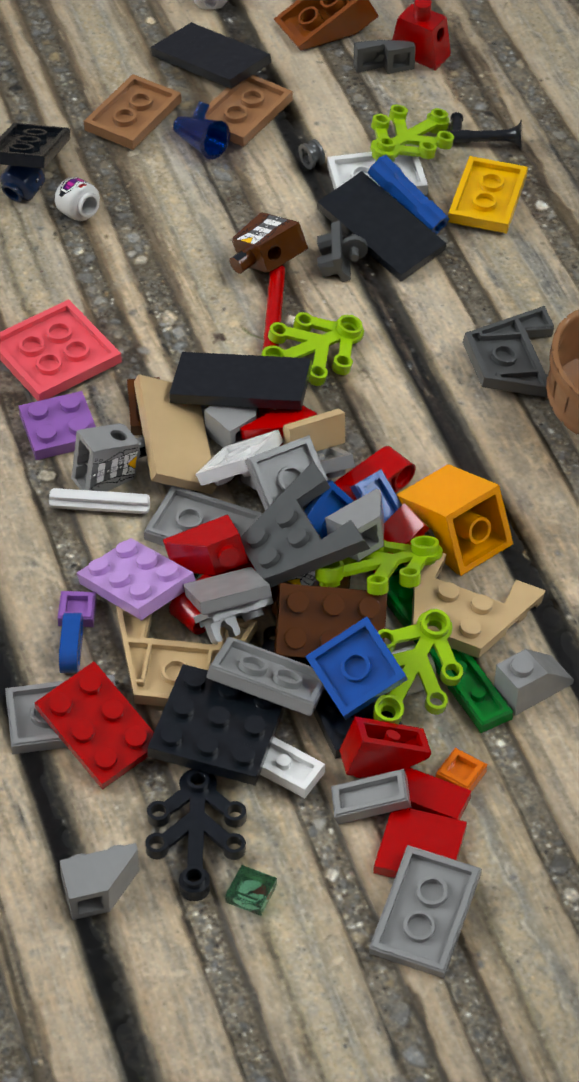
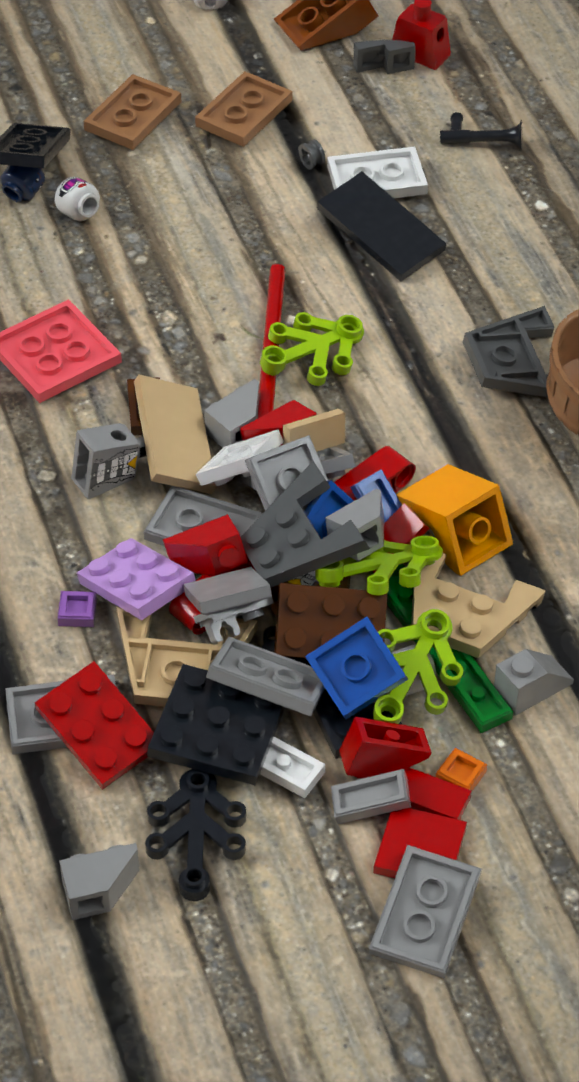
(54, 423): medium lavender plate -> none
(71, 643): blue beam -> none
(99, 501): white axle -> none
(204, 135): clear blue piece -> none
(211, 55): black tile -> none
(241, 380): black tile -> none
(251, 890): clear green tile -> none
(267, 243): reddish brown torso -> none
(338, 252): dark grey hips -> none
(393, 147): lime plant -> none
(394, 182): blue axle -> none
(487, 194): yellow plate -> none

